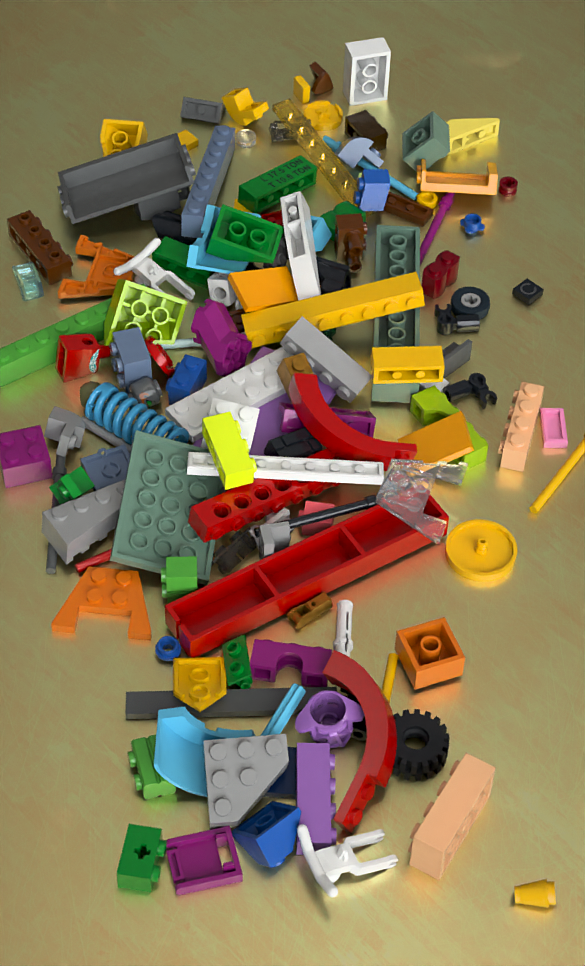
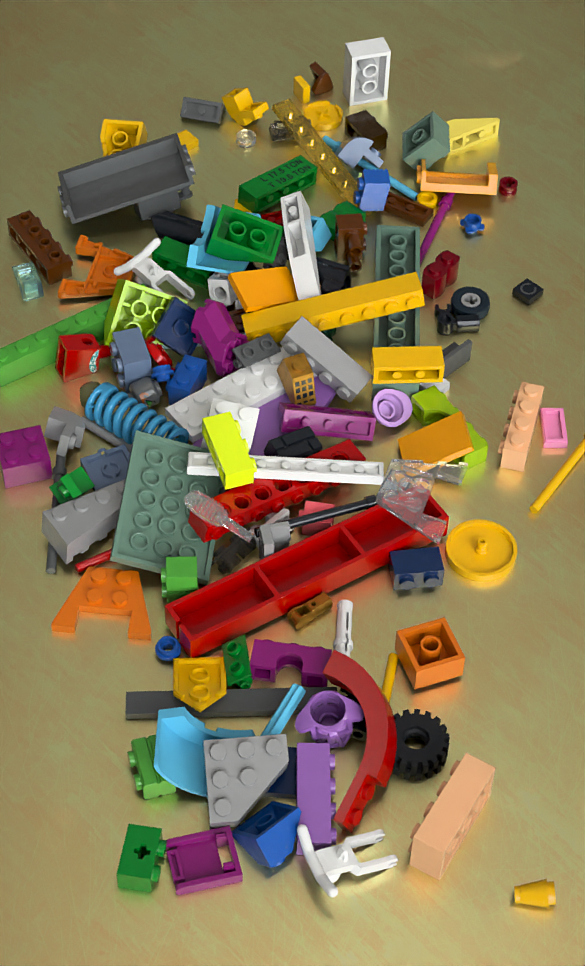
(162, 373): none -> blue plate
(175, 328): none -> dark blue tile
(208, 180): sand blue brick -> none
(214, 514): none -> clear piece
(255, 351): none -> dark grey hinge
(335, 433): red arch -> none
(391, 407): none -> lavender piece
(416, 568): none -> dark blue brick
(475, 385): black bar -> none

